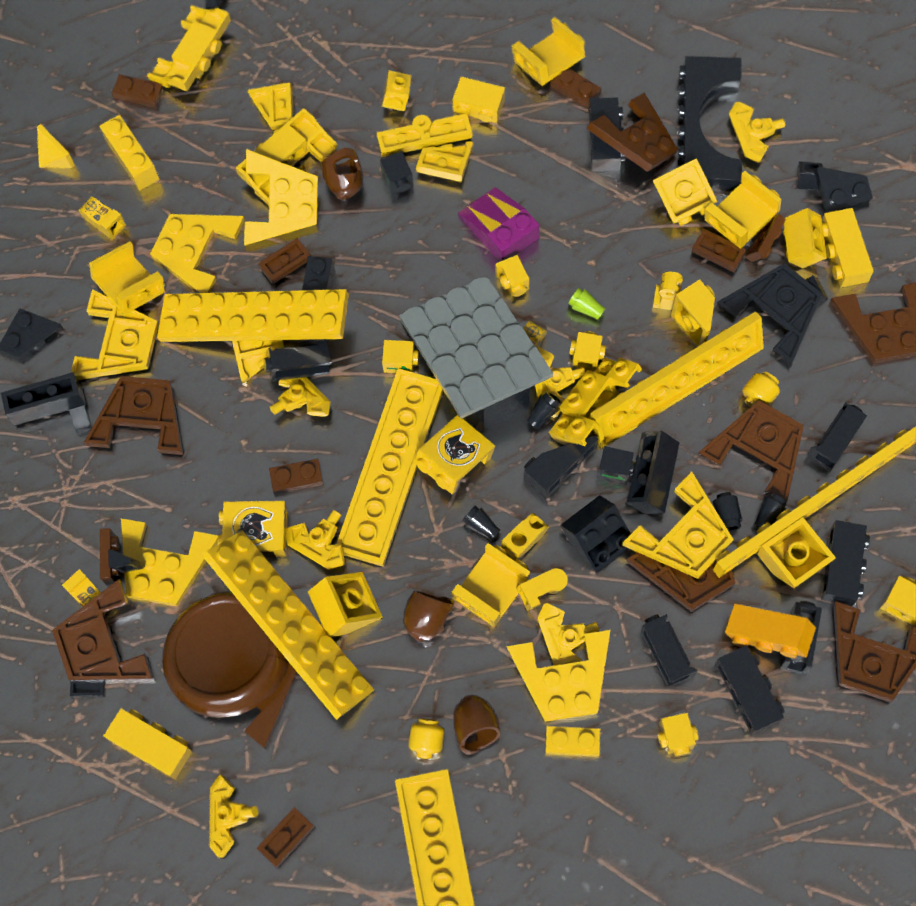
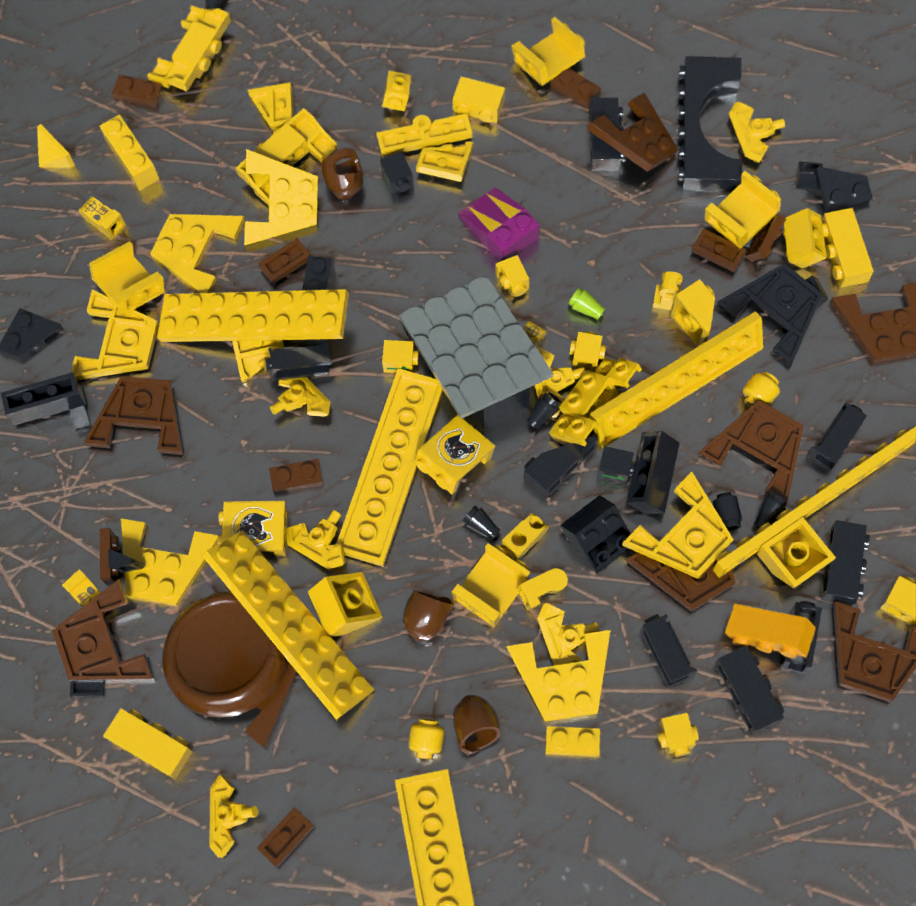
(685, 192): yellow plate -> none

